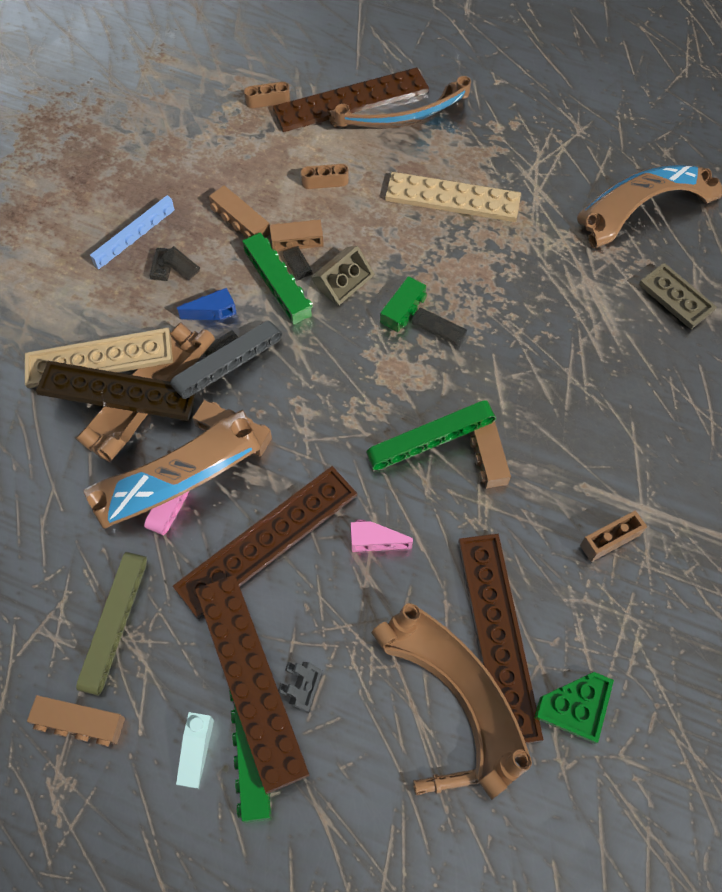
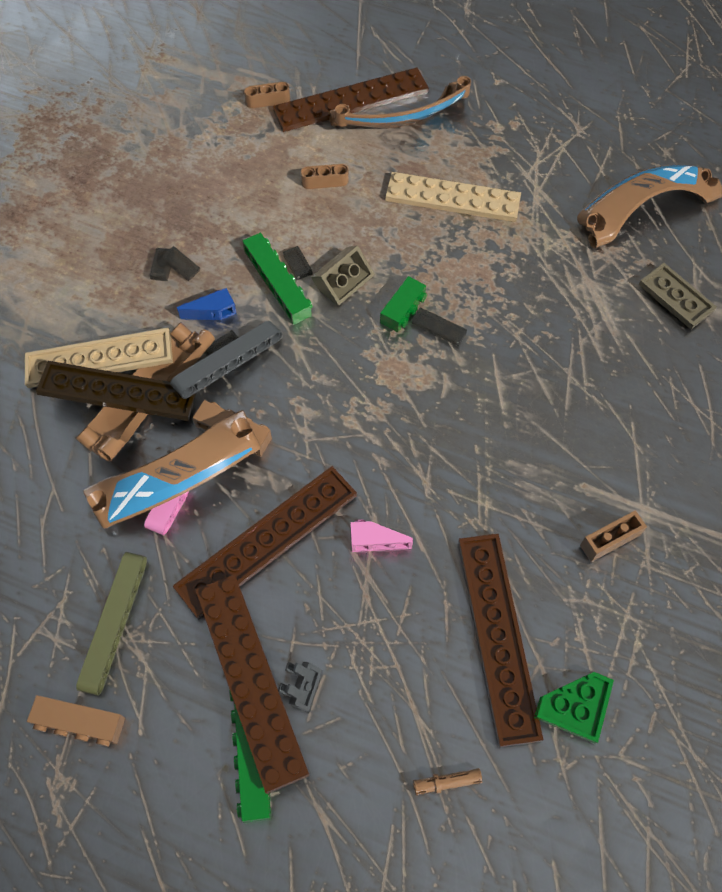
(132, 232): light blue plate -> none
(194, 749): light aqua slope -> none
(238, 213): medium nougat brick -> none
(301, 234): medium nougat brick -> none
(430, 435): green beam -> none
(489, 714): medium nougat panel -> none
(490, 456): medium nougat brick -> none

